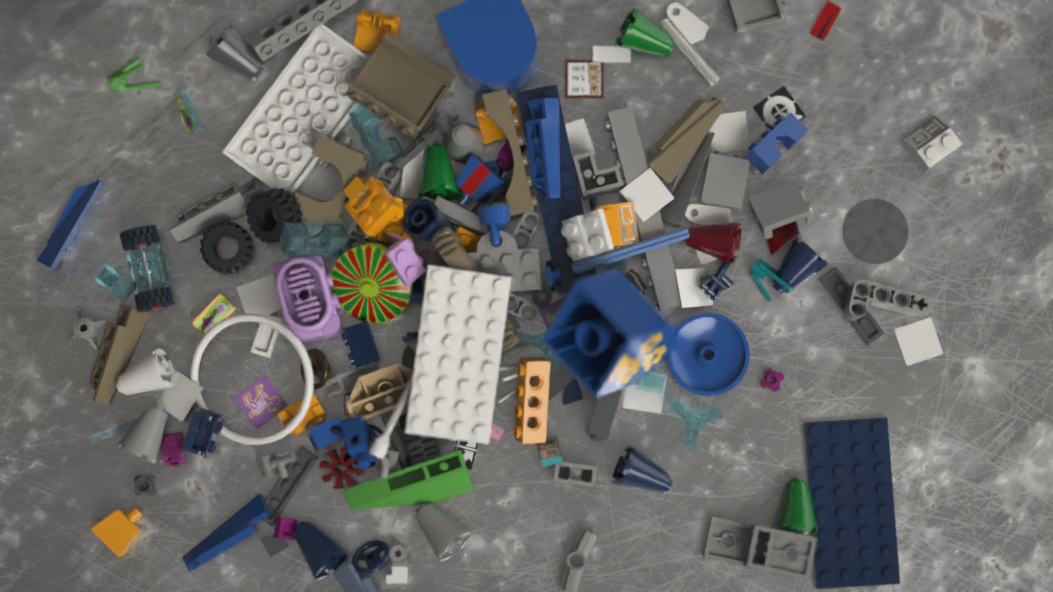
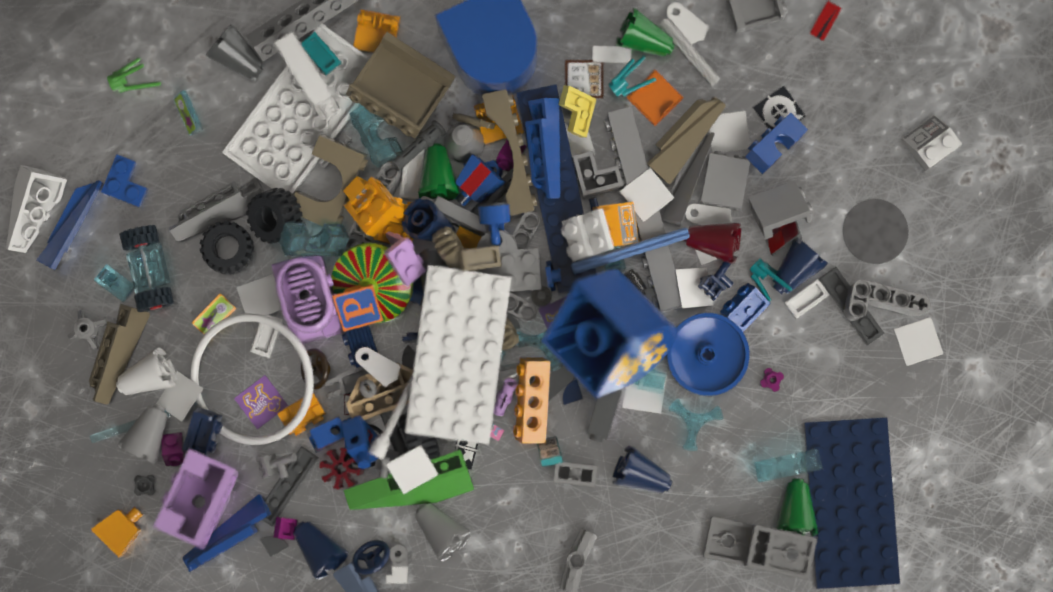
(32, 201): none -> white wedge
(118, 184): none -> blue plate
(196, 479): none -> lavender brick
(307, 76): none -> white window
(320, 53): none -> teal tile
(357, 307): none -> piece
(367, 394): none -> light grey hinge
(378, 366): none -> white piece
(412, 469): none -> white sticker
(472, 121): none -> dark tan piece
(479, 258): none -> dark tan tile
(508, 389): none -> lavender pin
(581, 107): none -> light yellow plate
(619, 84): none -> teal plant
(655, 99): none -> orange piece
(745, 306): none -> bracket
(788, 465): none -> clear light blue arch
(806, 298): none -> white tile

